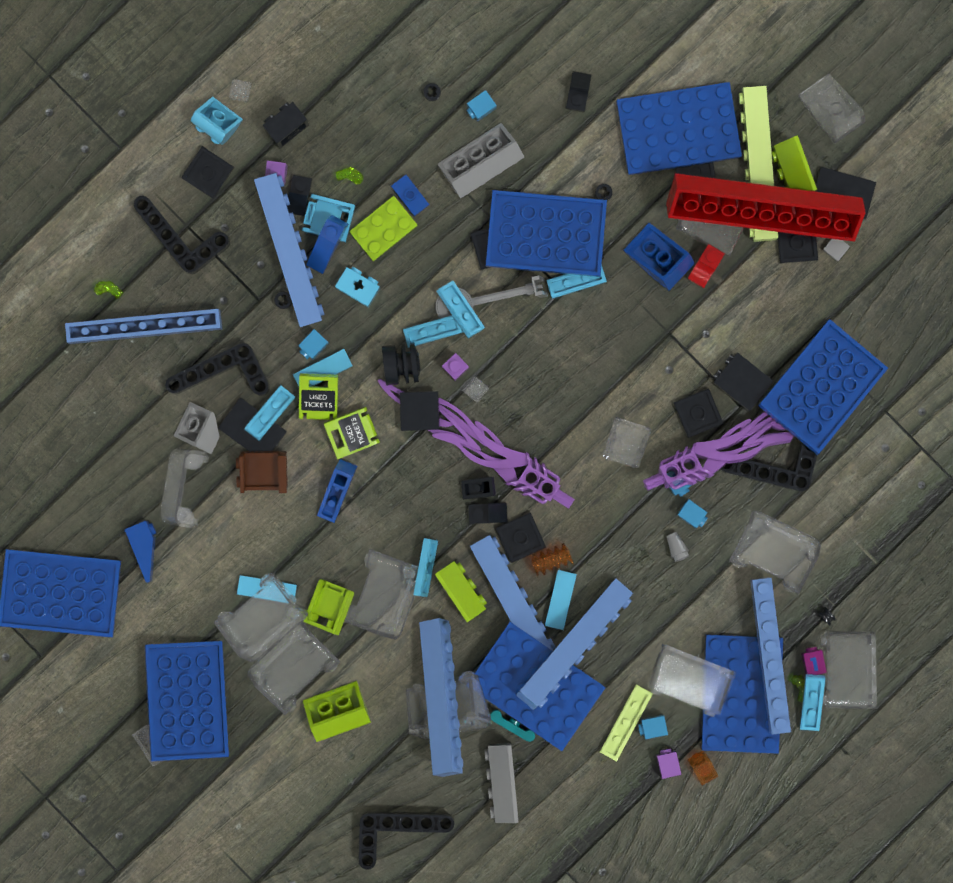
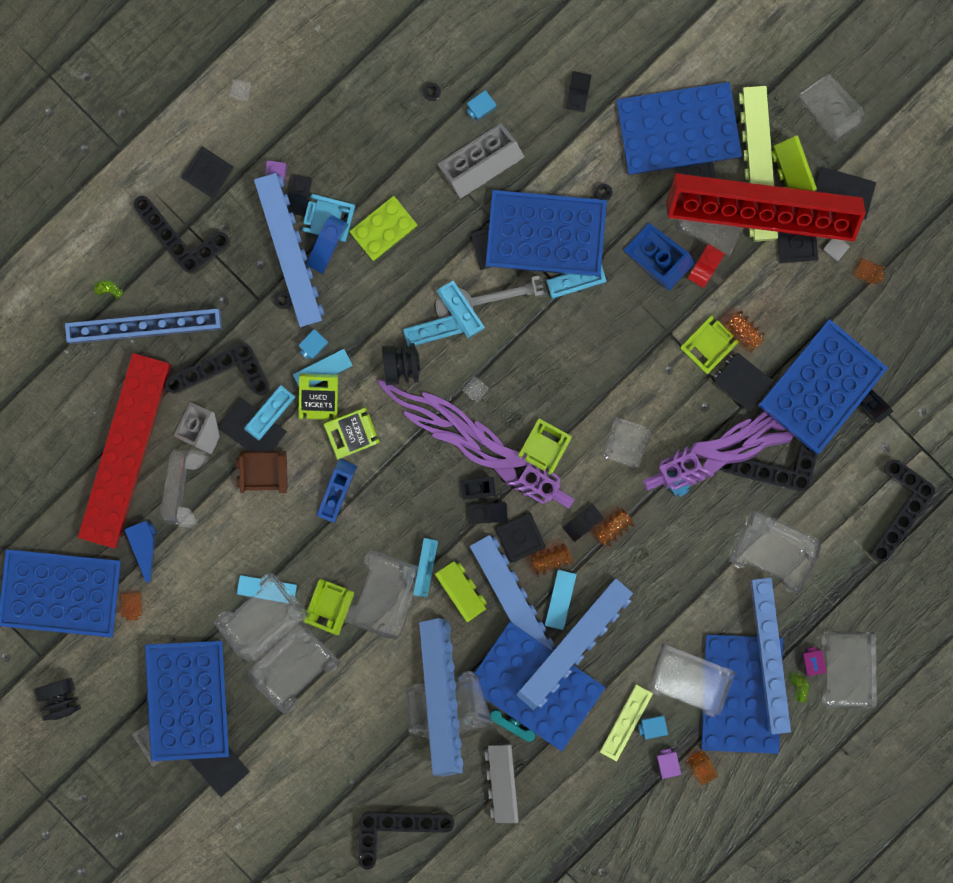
(57, 699): none -> black wheel
(124, 451): none -> red brick
(131, 606): none -> clear orange bracket
(216, 121): medium azure brick -> none
(221, 772): none -> black tile
(285, 124): black brick -> none
(336, 711): lime slope -> none
(350, 173): clear neon green arm -> none
(365, 295): medium azure brick -> none
(410, 195): blue plate -> none
(419, 411): black tile -> none
(455, 367): medium lavender brick -> none
(543, 451): none -> lime container
(583, 522): none -> black slope
(613, 528): none -> clear orange piece
(677, 547): light grey cone -> none
(692, 514): dark azure brick -> none
(698, 413): black tile -> none
(711, 343): none -> lime container
(745, 330): none -> clear orange piece
(812, 702): medium azure tile -> none
(827, 616): black bush -> none
(870, 272): none -> clear orange bracket
(875, 407): none -> black slope
(915, 489): none -> black beam

